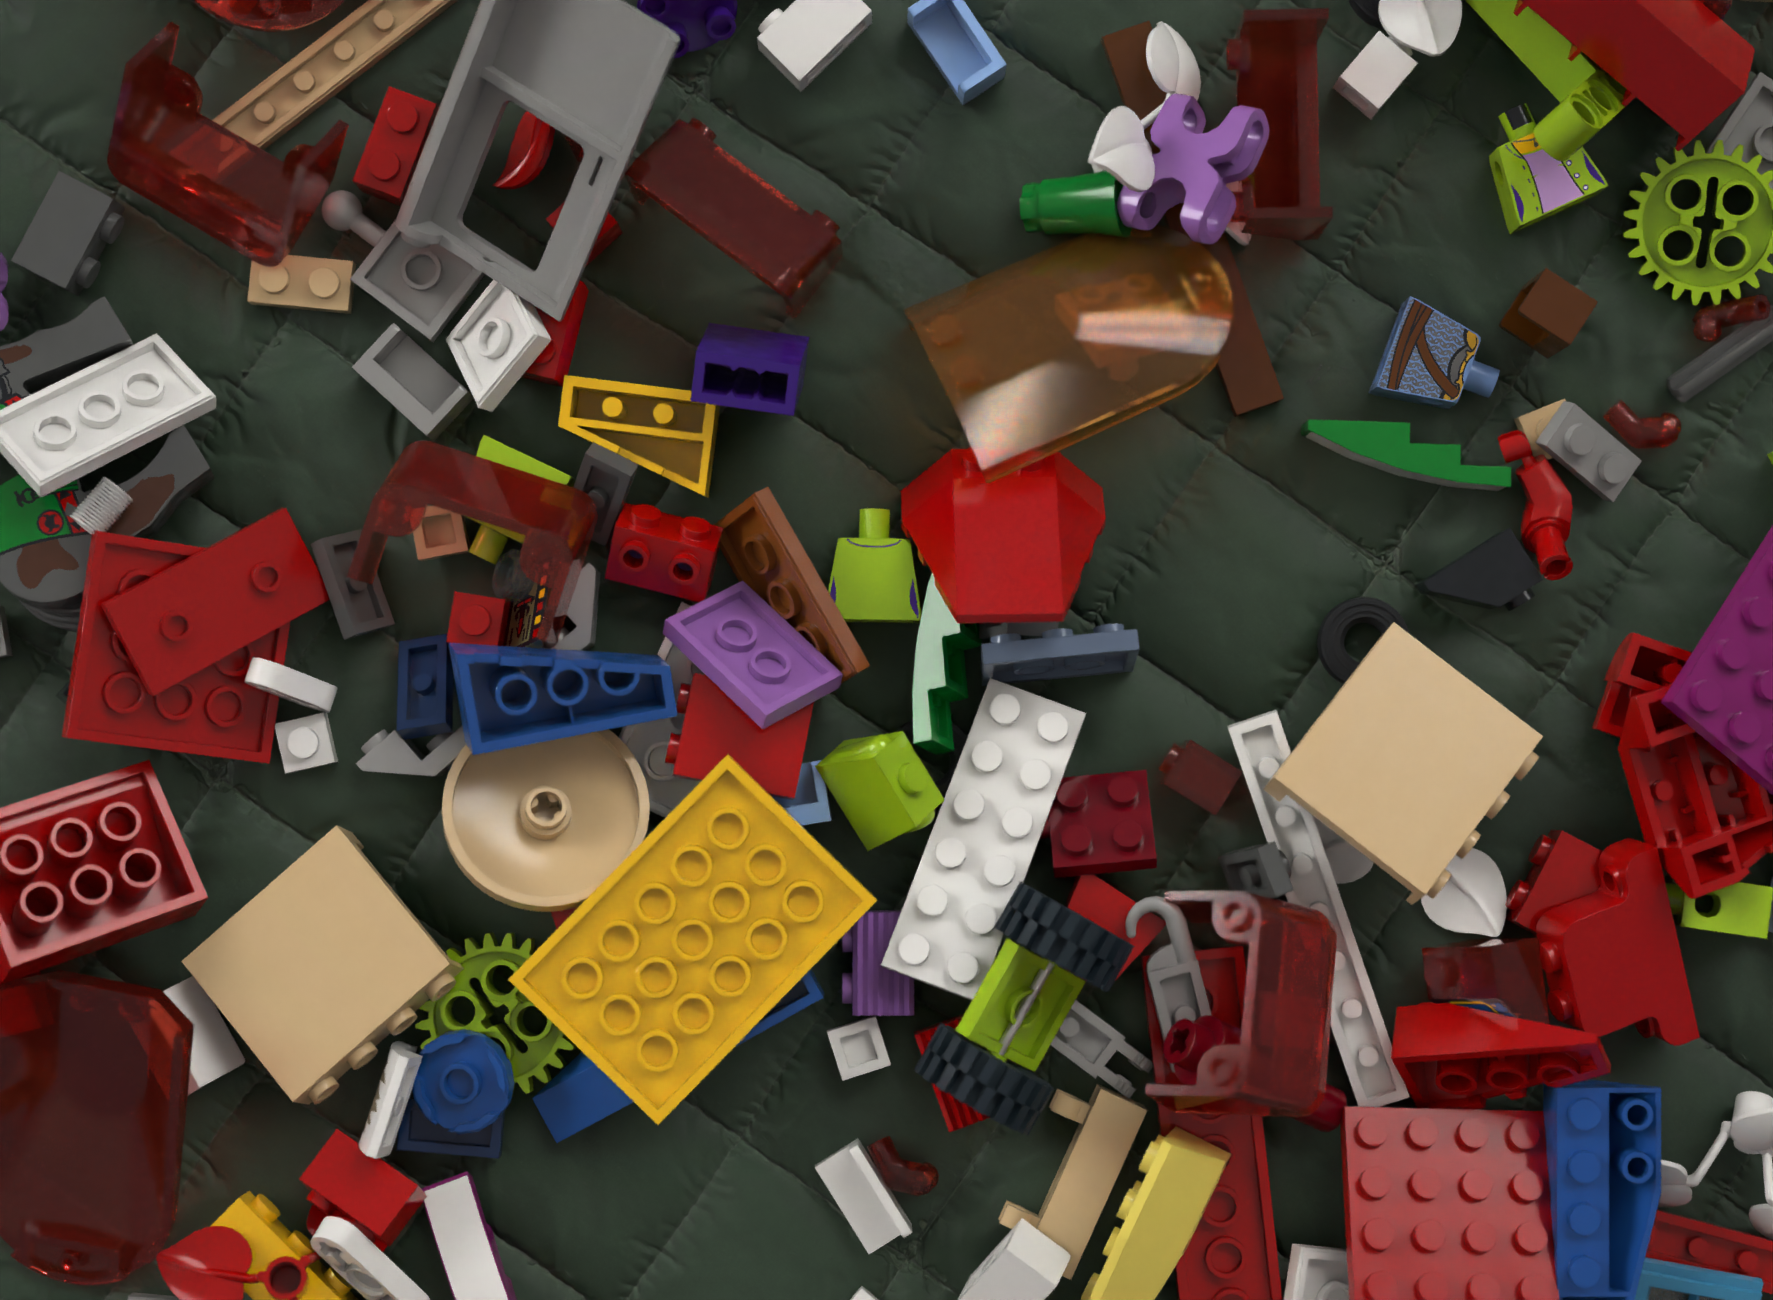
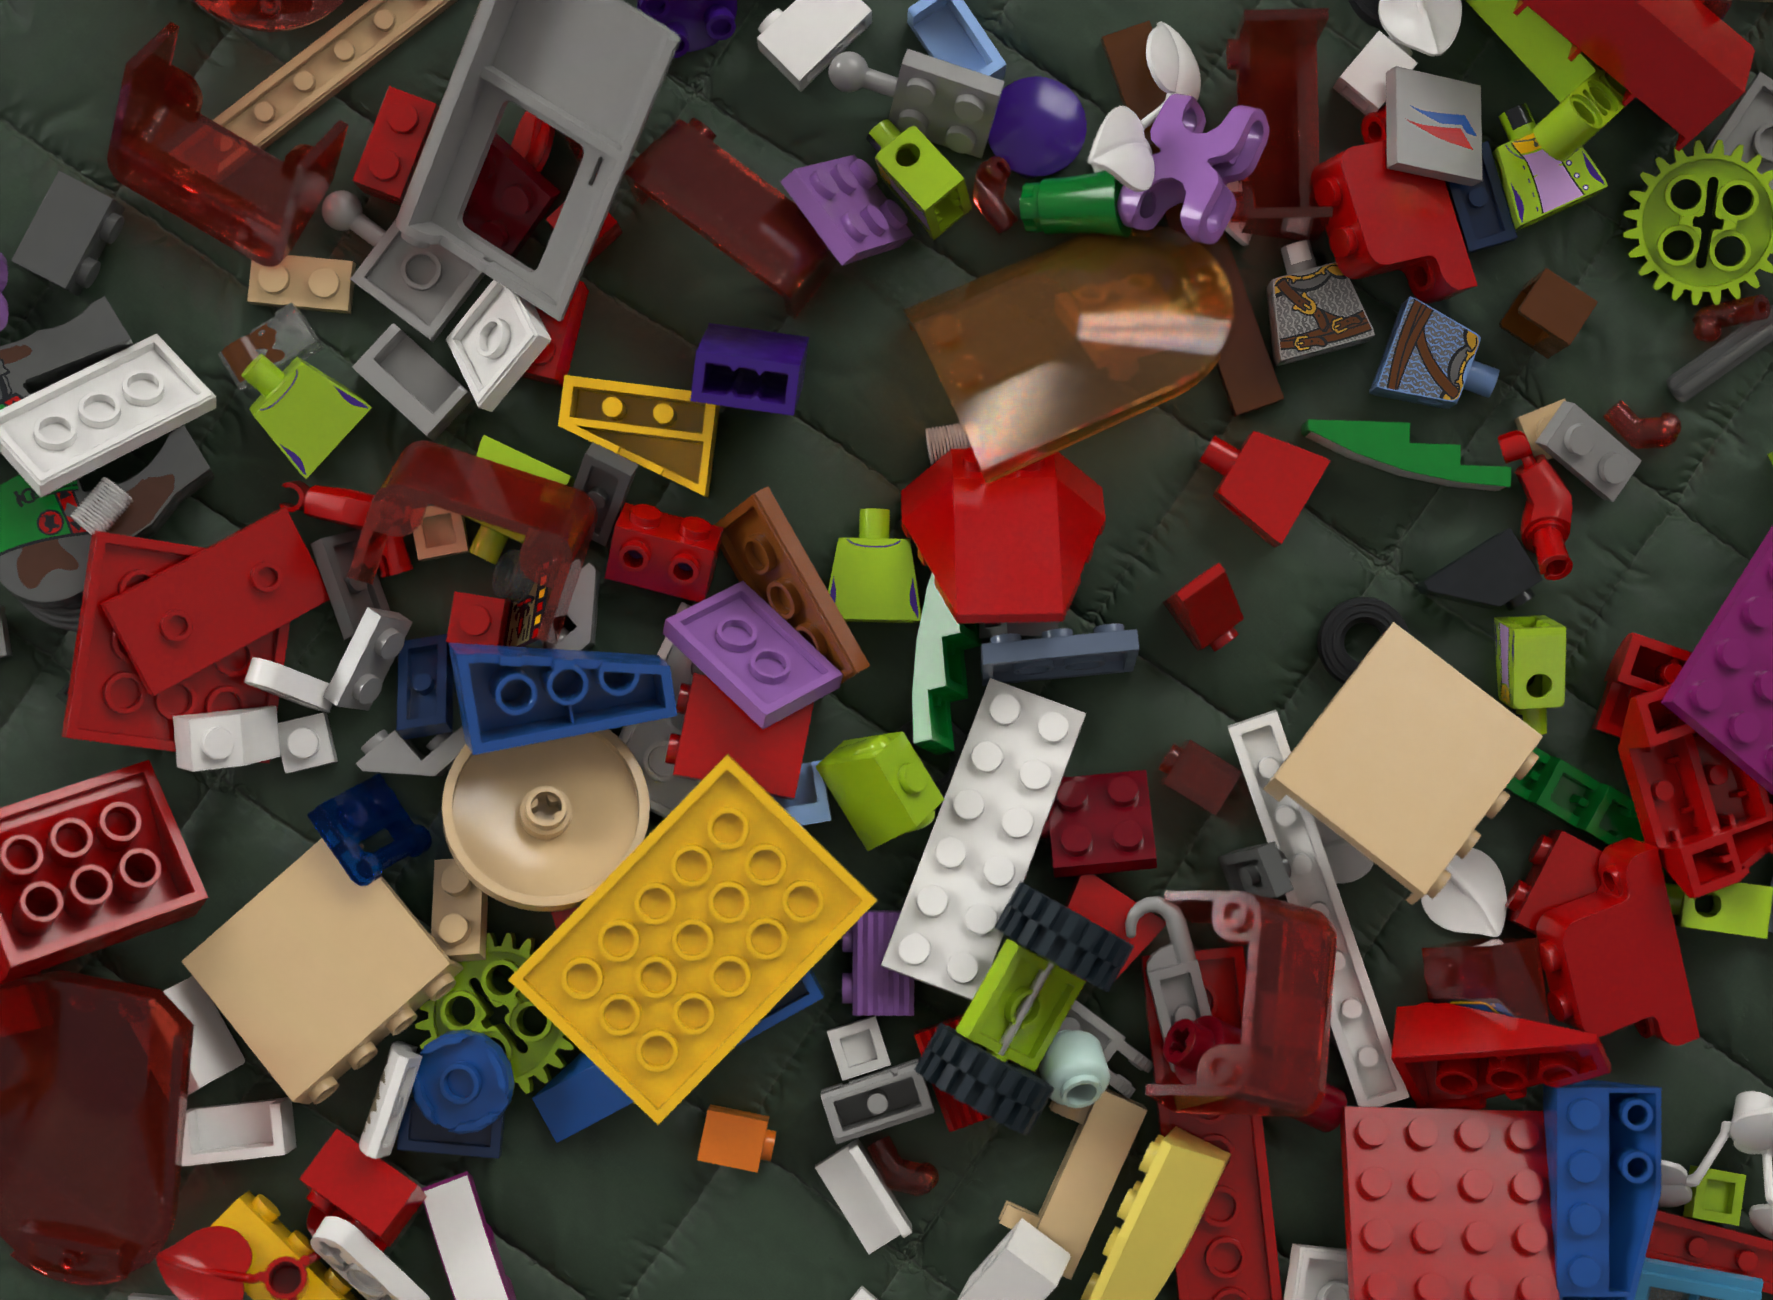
(226, 738): none -> white slope
(238, 1131): none -> white panel
(278, 339): none -> clear leg
(303, 410): none -> lime torso
(348, 509): none -> red arm
(360, 815): none -> clear blue plate
(368, 659): none -> light grey plate
(458, 913): none -> tan plate
(508, 199): none -> dark red plate
(736, 1138): none -> orange brick
(848, 208): none -> medium lavender plate
(876, 1101): none -> light grey brick
(920, 177): none -> lime torso
(937, 97): none -> light grey plate
(942, 434): none -> white piece
(989, 193): none -> clear red arm
(1038, 126): none -> dark purple dish
(1075, 1068): none -> light aqua head
(1206, 609): none -> red slope
(1264, 481): none -> red torso
(1313, 308): none -> torso
(1391, 219): none -> red brick
(1433, 126): none -> light grey tile
(1483, 208): none -> dark blue plate
(1526, 649): none -> lime torso
(1578, 800): none -> green slope
(1717, 1197): none -> lime plate

